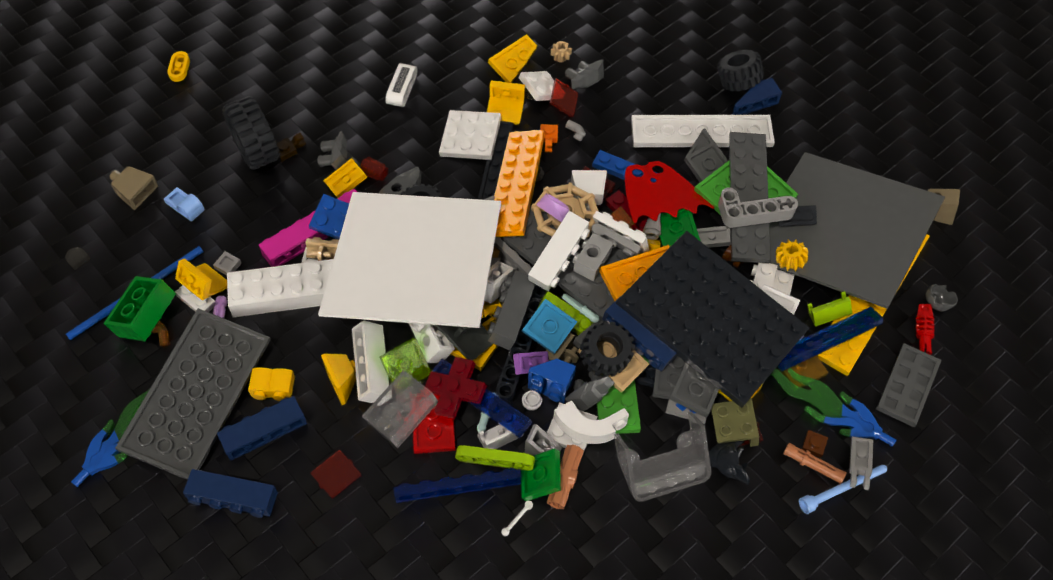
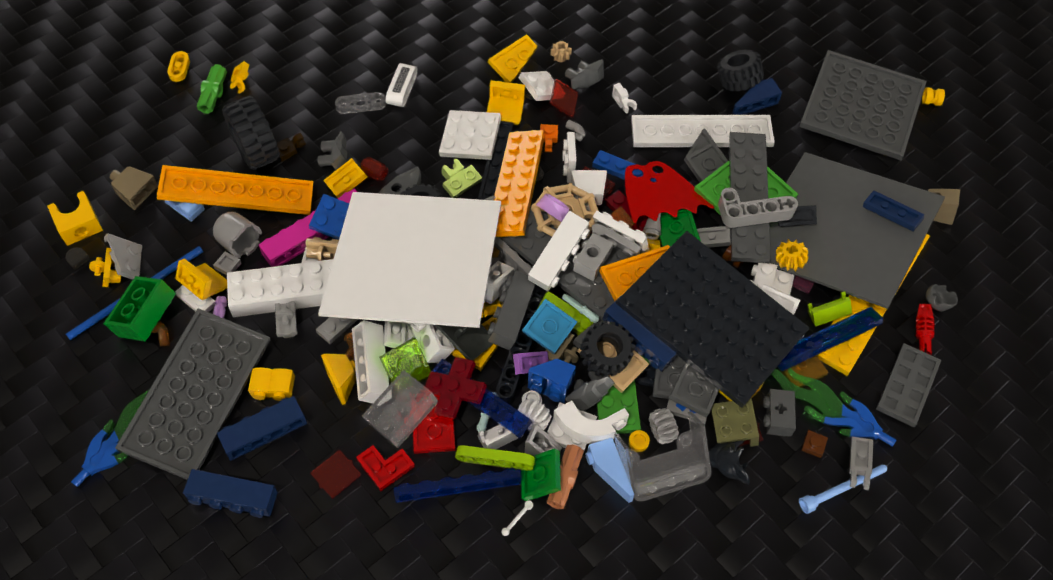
(77, 224): none -> yellow piece
(99, 266): none -> yellow hips
(125, 256): none -> light grey wing
(211, 89): none -> bright green piece
(235, 190): none -> light orange plate
(236, 234): none -> light grey cylinder
(239, 74): none -> yellow plate
(286, 320): none -> light grey hips
(334, 327): none -> light grey plate
(348, 108): none -> clear beam
(350, 352): none -> clear orange arm
(384, 471): none -> red plate
(397, 333): none -> white wing
(459, 179): none -> yellowish green plate
(536, 413): none -> white gear
(569, 155): none -> white plate
(609, 467): none -> light blue slope
(621, 97): none -> white plate
(639, 441): none -> yellow tile
(663, 426): none -> light grey gear
(780, 412): none -> dark grey brick
(803, 284): none -> clear pink tile
(814, 463): nougat pin -> none
(863, 104): none -> dark grey plate
(893, 210): none -> dark blue plate
(933, 96): none -> yellow wheel

